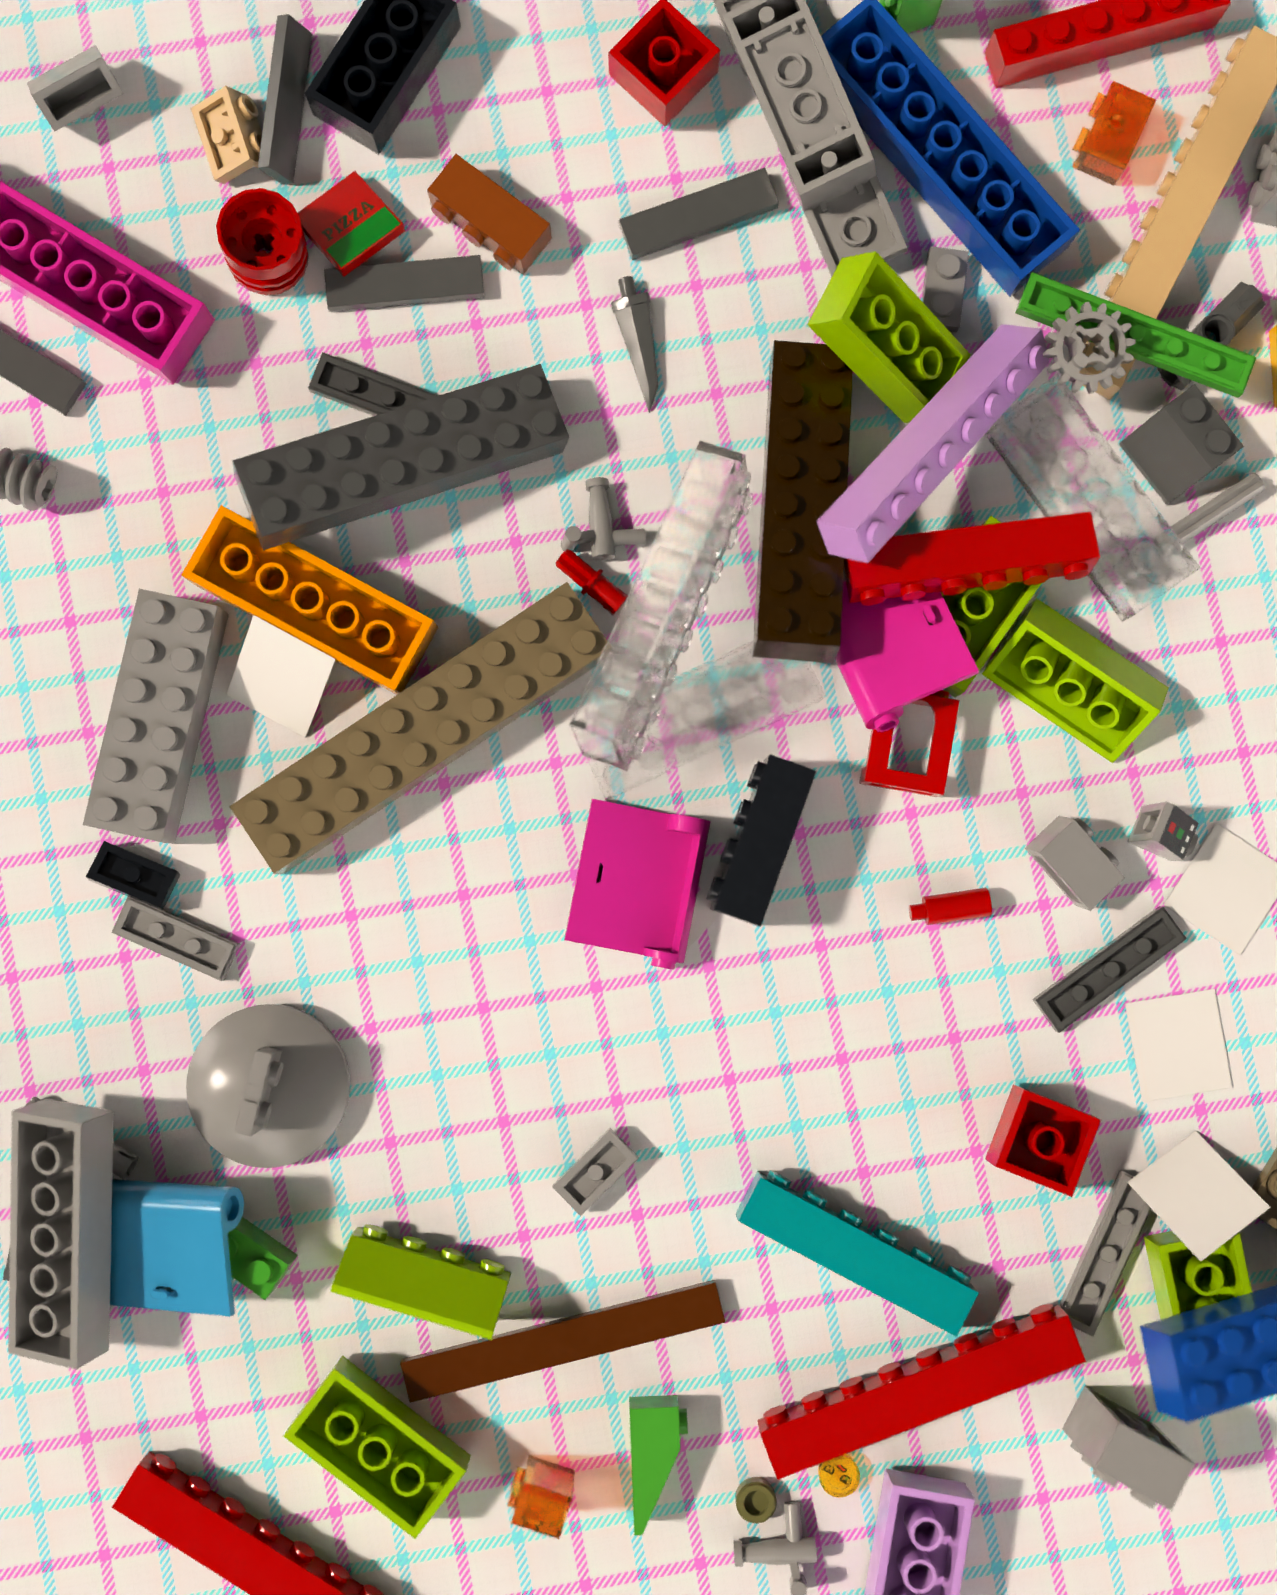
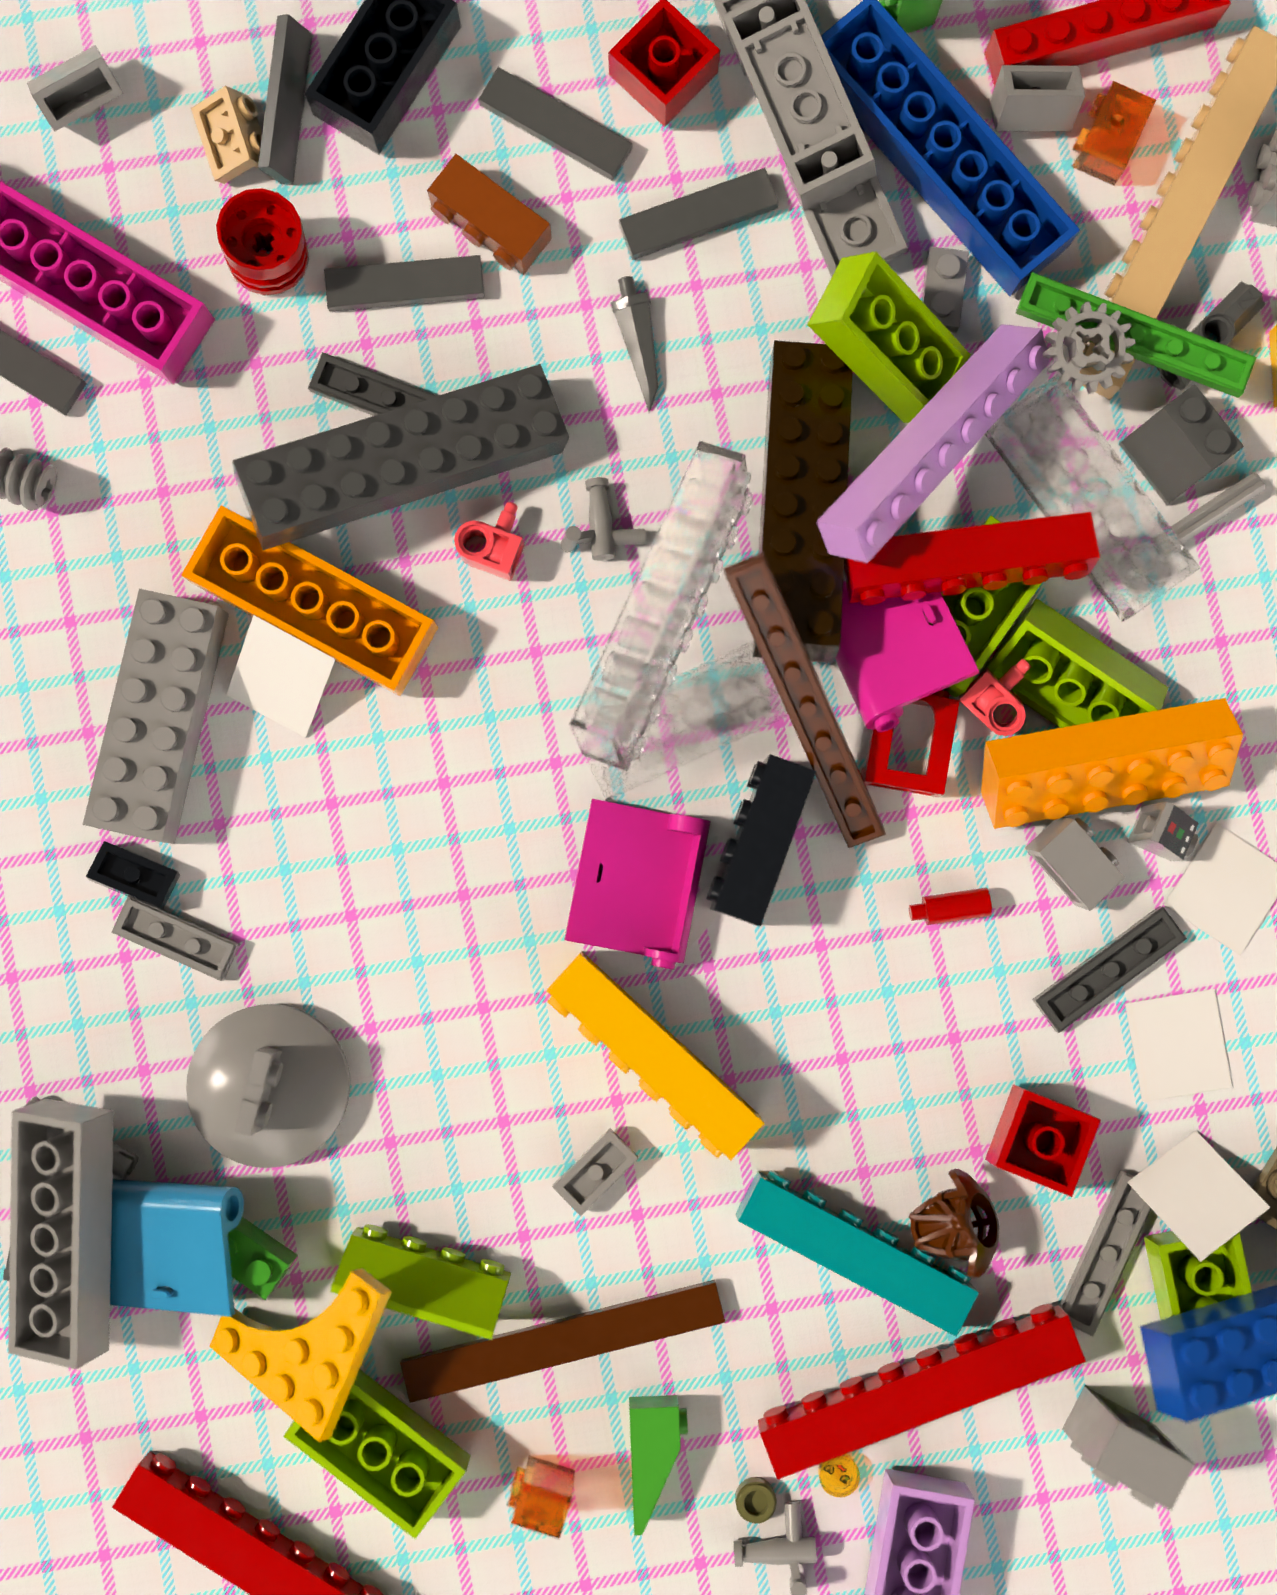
(311, 1365): none -> yellow plate
(350, 223): tile -> none
(421, 730): dark tan brick -> none
(501, 549): none -> coral piece
(555, 124): none -> dark grey tile
(591, 581): red axle -> none
(656, 1056): none -> yellow brick
(804, 698): none -> reddish brown tile
(945, 1225): none -> reddish brown piece
(989, 692): none -> coral piece
(1037, 98): none -> light grey brick
(1110, 763): none -> light orange brick

